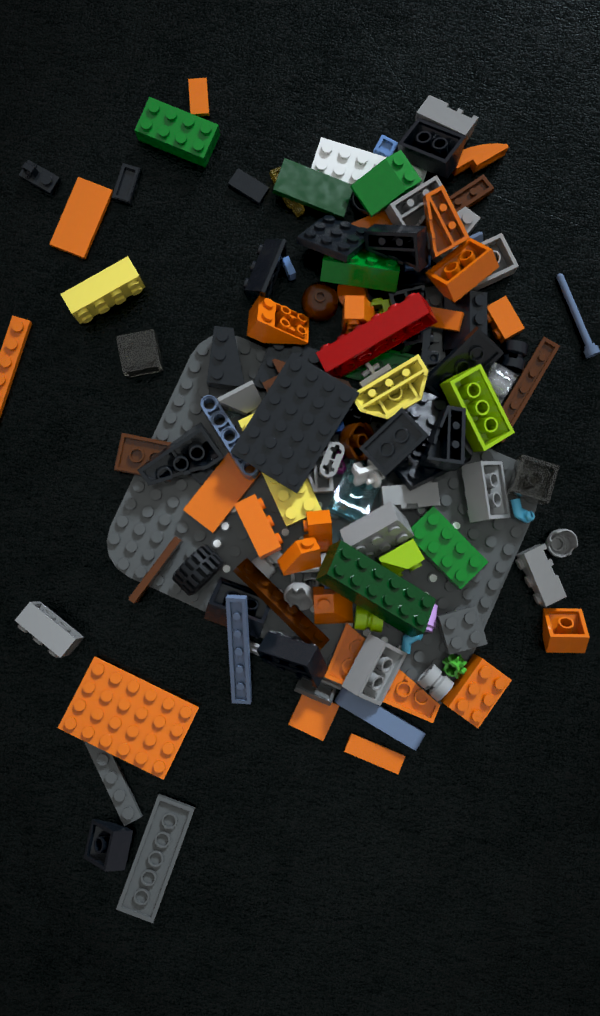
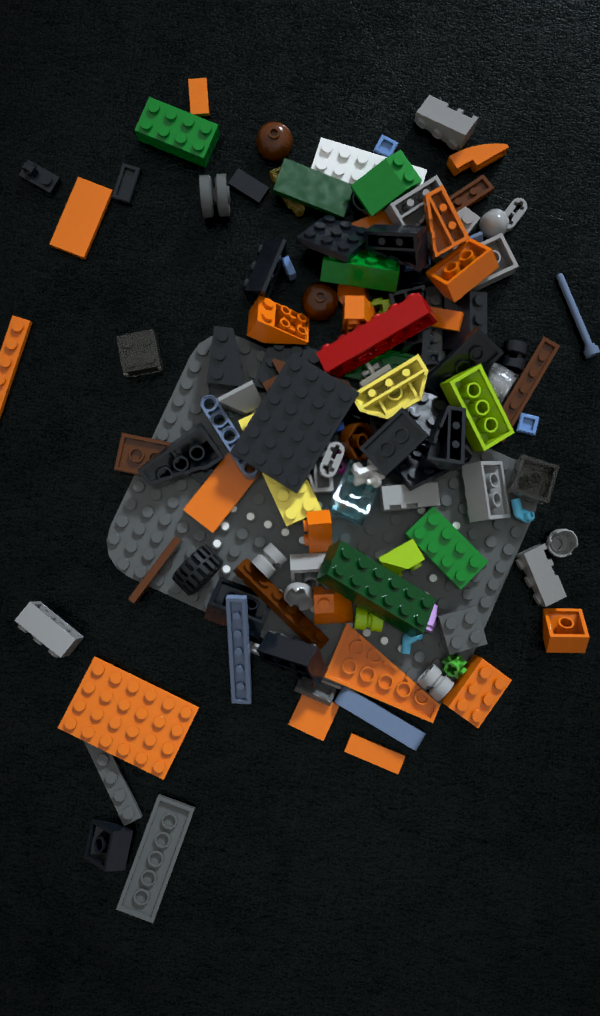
(103, 290): light yellow brick -> none
(215, 195): none -> dark grey wheel
(259, 526): orange wedge -> none
(274, 141): none -> reddish brown cylinder
(300, 556): orange slope -> none
(374, 670): light grey slope -> none
(378, 531): light grey brick -> none
(432, 147): black slope -> none
(493, 223): none -> light grey hair
(503, 320): orange brick -> none
(515, 216): none -> light grey beam
(527, 424): none -> medium blue tile

